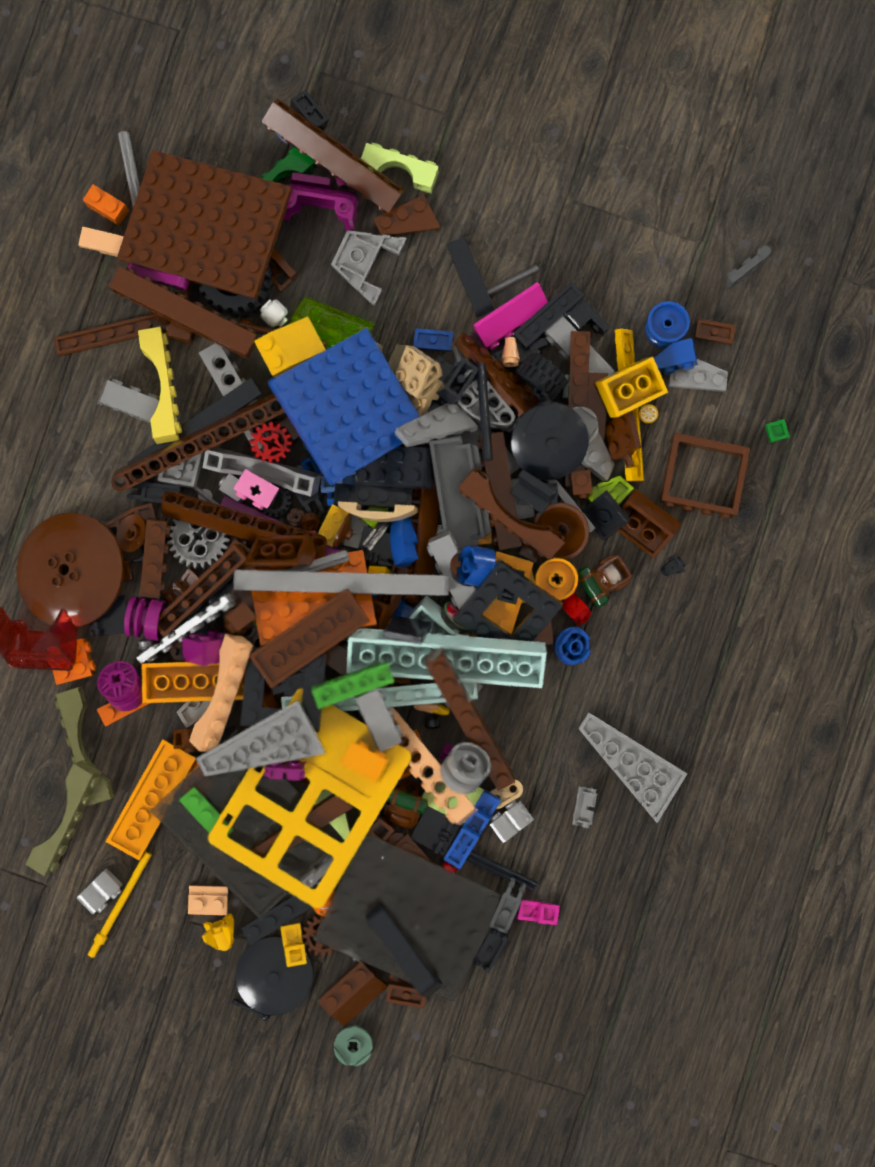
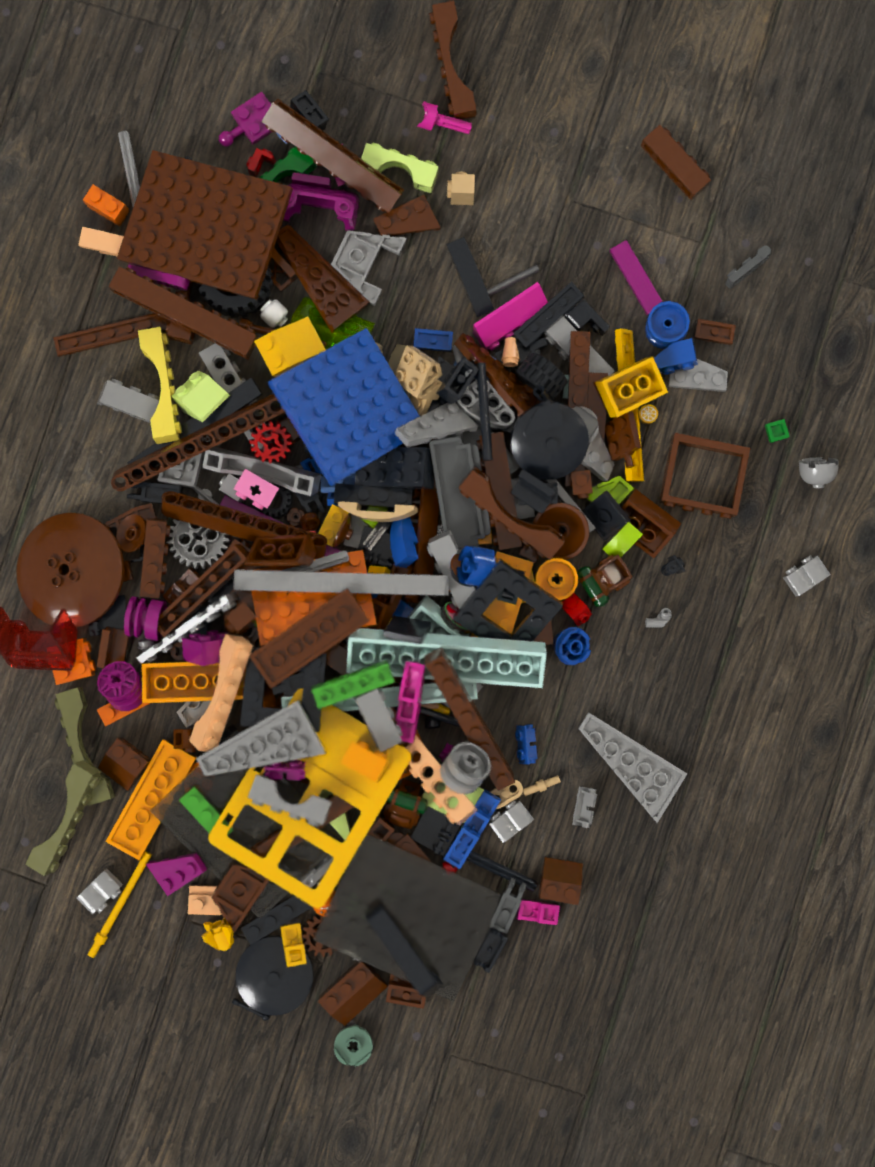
(112, 646): none -> reddish brown panel
(124, 763): none -> reddish brown slope
(176, 872): none -> magenta wing
(199, 396): none -> yellowish green slope
(238, 893): none -> reddish brown wing
(249, 120): none -> magenta plate
(255, 163): none -> red bracket
(266, 792): none -> light grey arch
(327, 288): none -> reddish brown wing
(410, 700): none -> dark pink slope
(432, 117): none -> dark pink piece
(439, 716): none -> black bar
(461, 97): none -> reddish brown arch
(461, 188): none -> tan brick
(524, 735): none -> blue hinge
(541, 785): none -> tan bar
(561, 880): none -> reddish brown slope
(623, 540): none -> lime slope
(635, 276): none -> magenta tile
(660, 621): none -> light grey arm
(675, 162): none -> reddish brown brick
(806, 575): none -> light grey brick
(818, 471): none -> light grey cylinder

